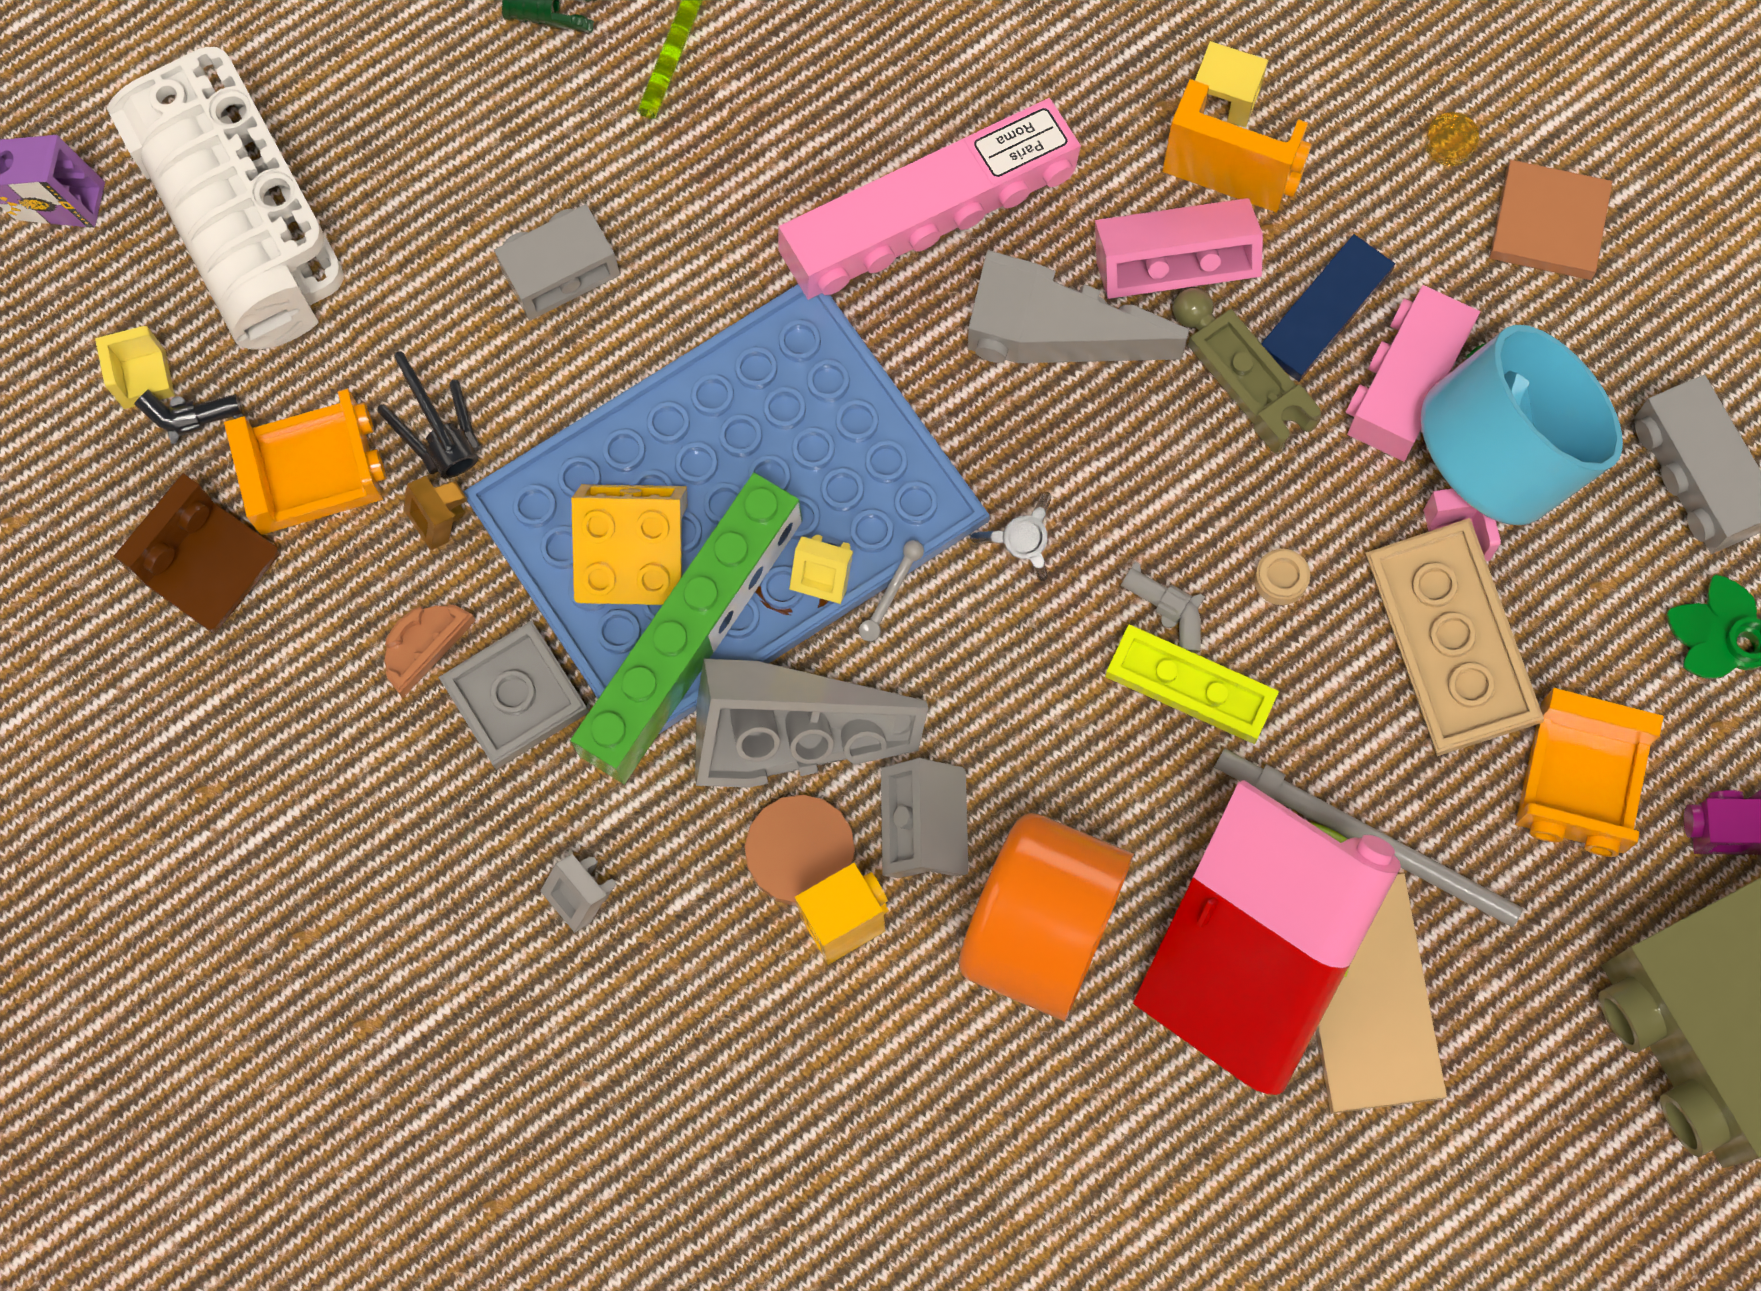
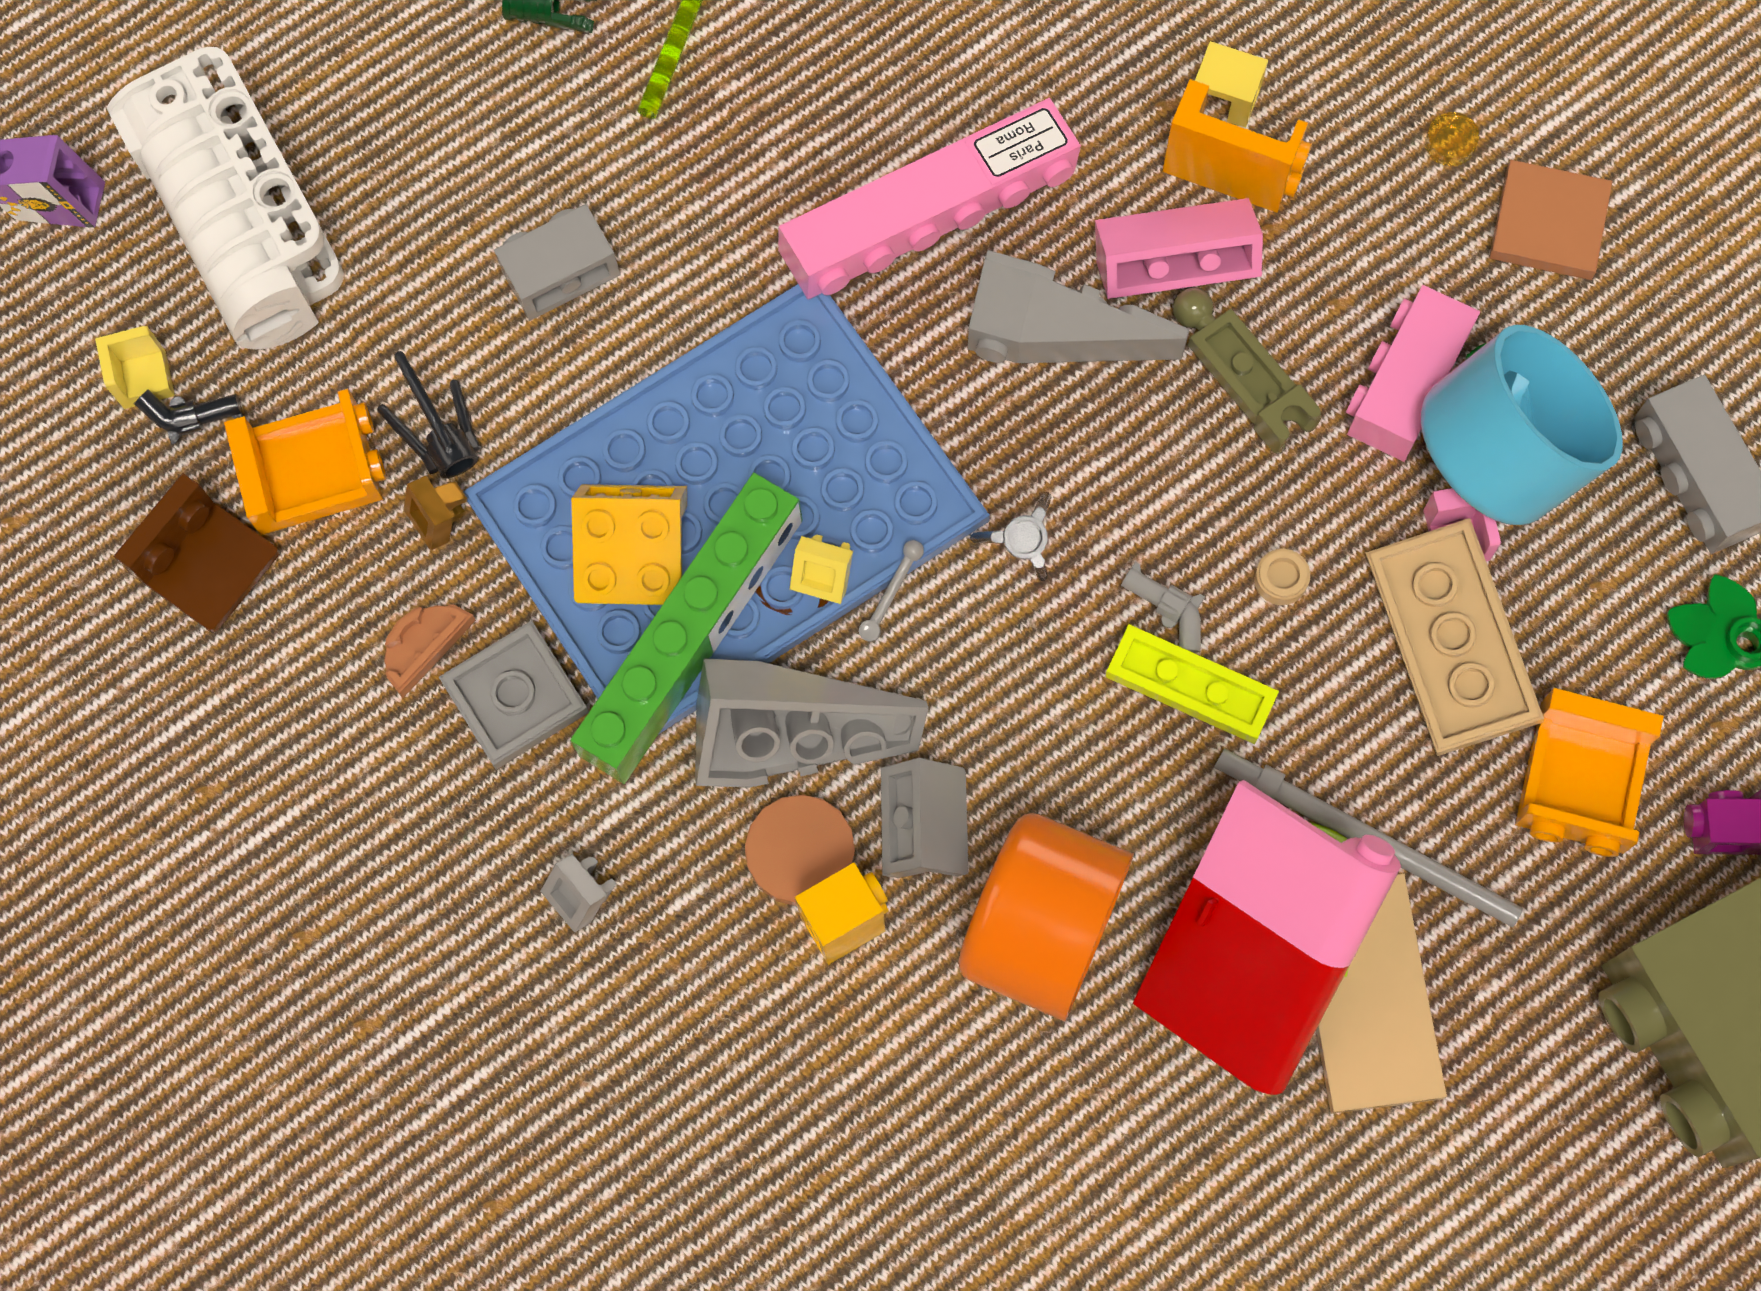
(1327, 307): dark blue tile -> none

